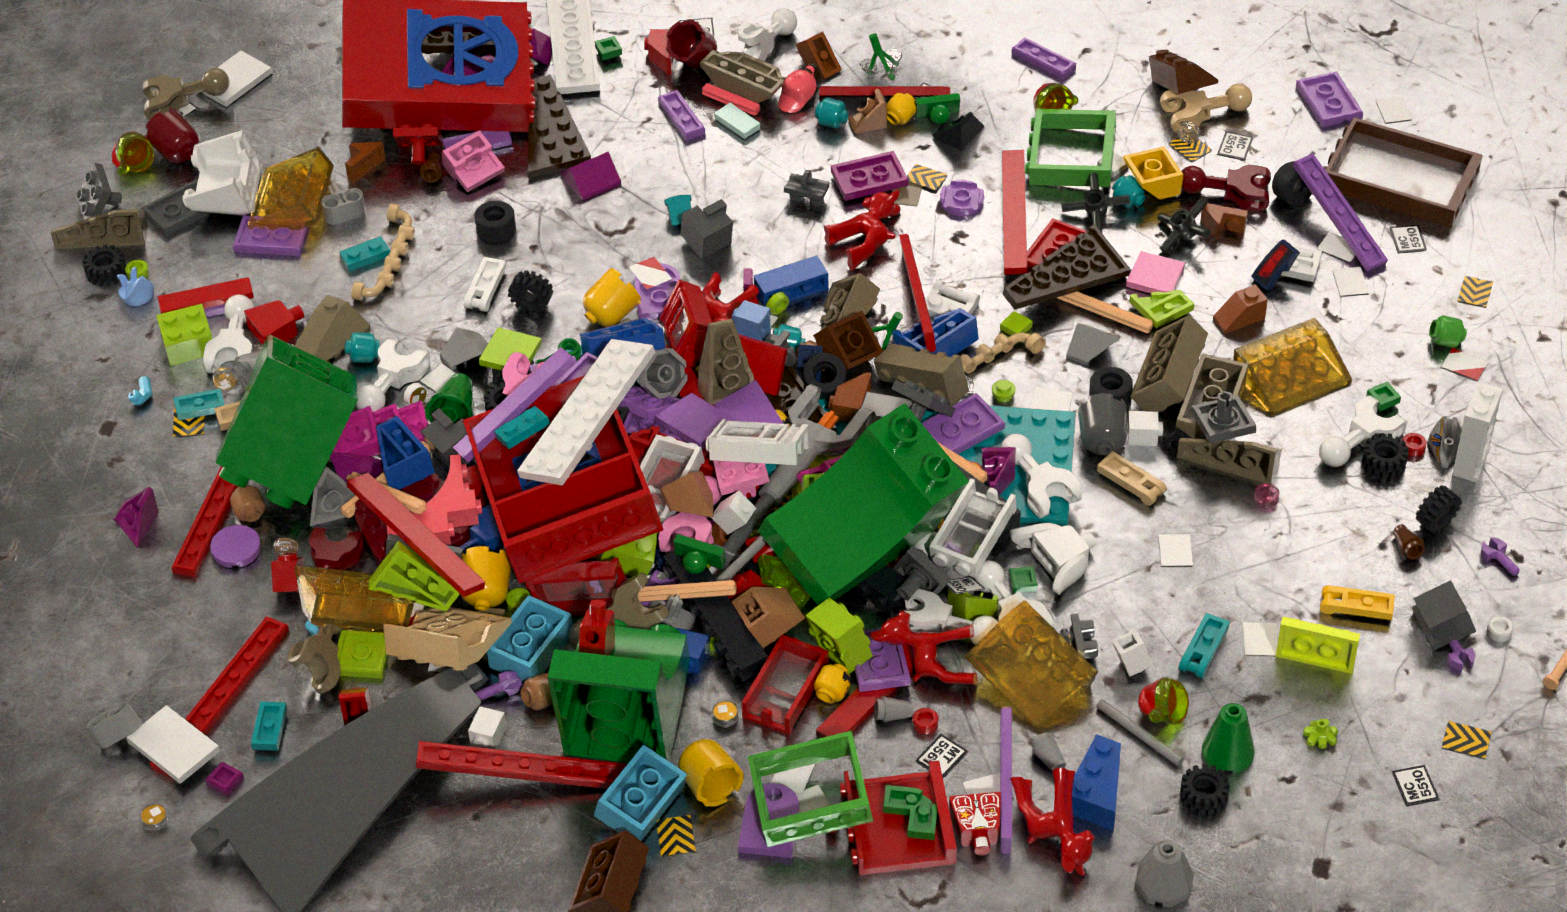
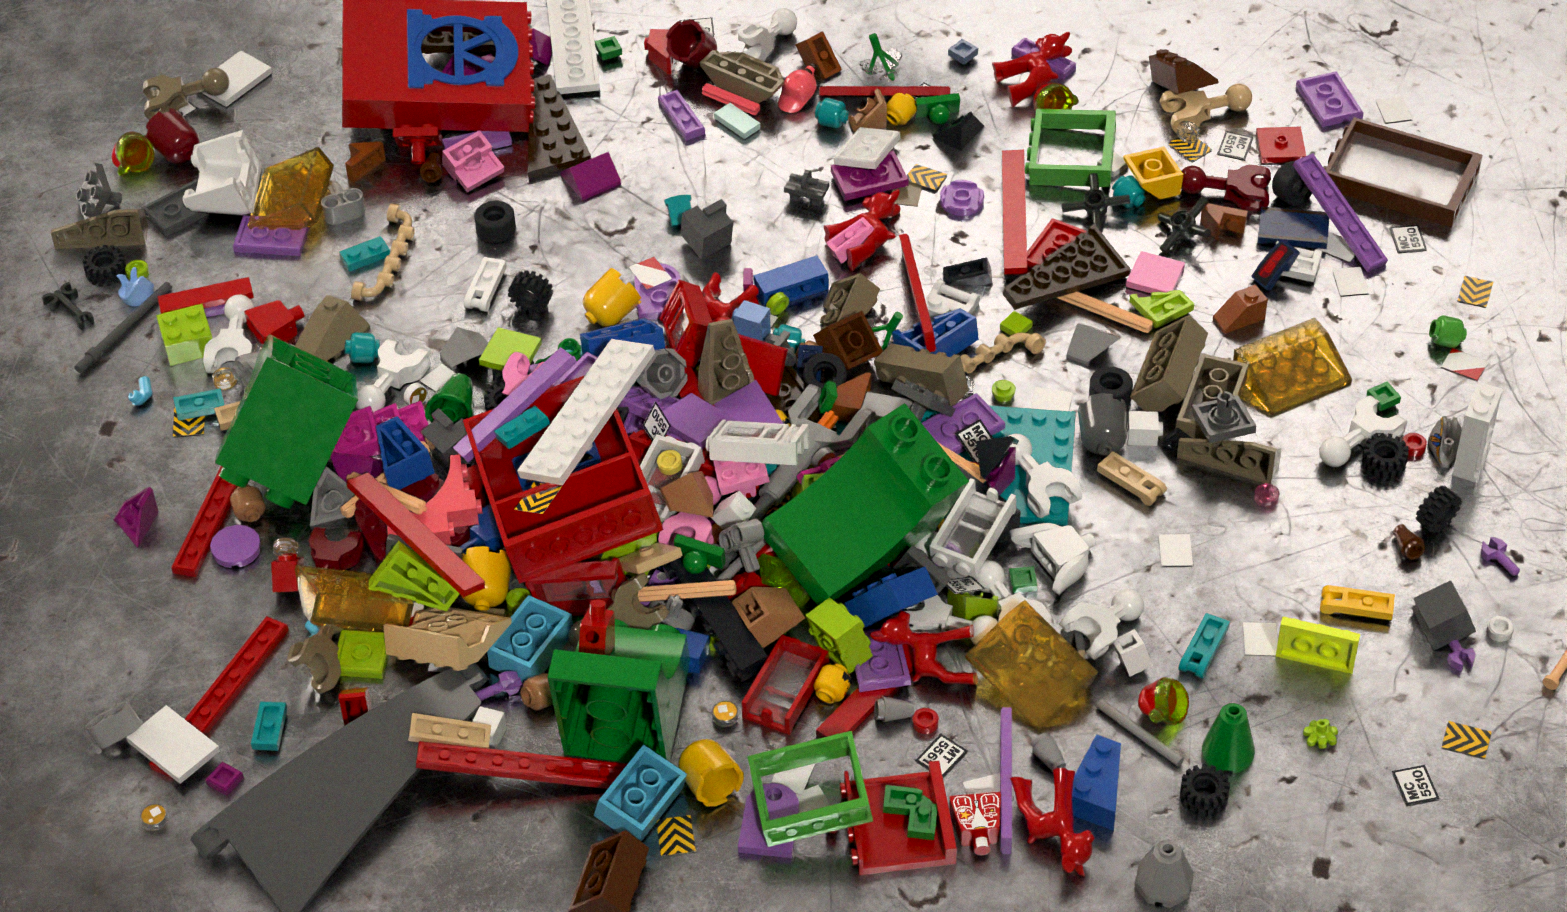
(64, 298): none -> pearl dark grey bar
(95, 353): none -> dark grey bar
(448, 731): none -> tan plate
(539, 501): none -> sticker
(650, 558): none -> tan plate
(656, 422): none -> sticker
(669, 462): none -> light yellow tile
(742, 538): none -> light grey beam
(822, 455): none -> light grey tile
(827, 397): none -> green tile
(848, 238): none -> bright pink slope
(867, 148): none -> white tile
(891, 596): none -> blue wedge
(963, 51): none -> sand blue plate
(968, 273): none -> black slope
(969, 435): none -> sticker
(992, 453): none -> black slope
(1051, 47): none -> red animal
(1100, 622): none -> white piece
(1280, 144): none -> plate
(1296, 226): none -> tile

